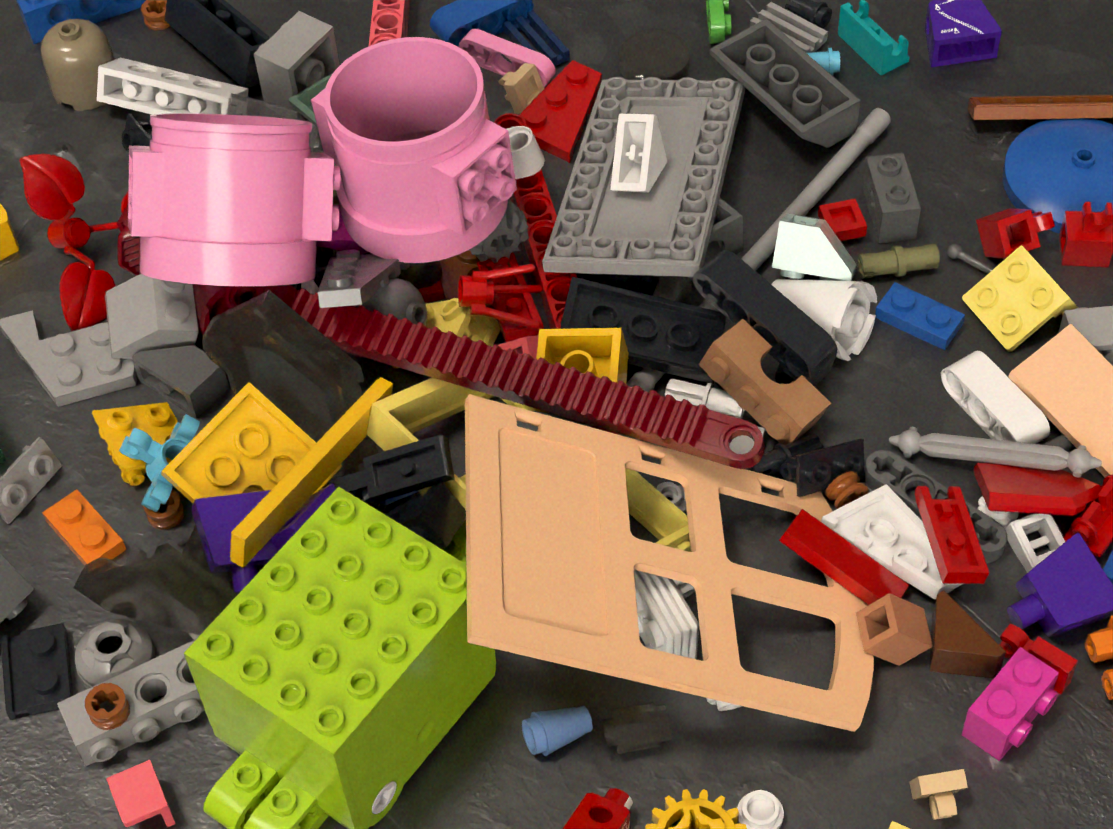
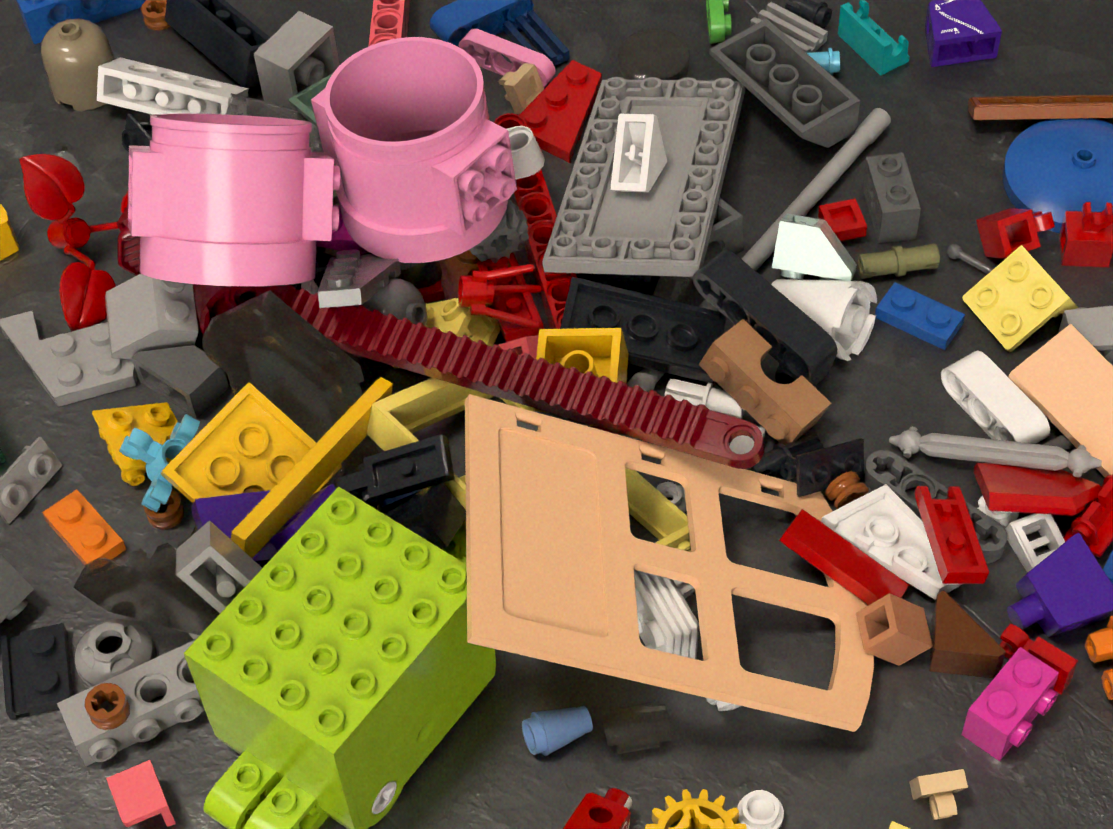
(214, 566): none -> light grey brick

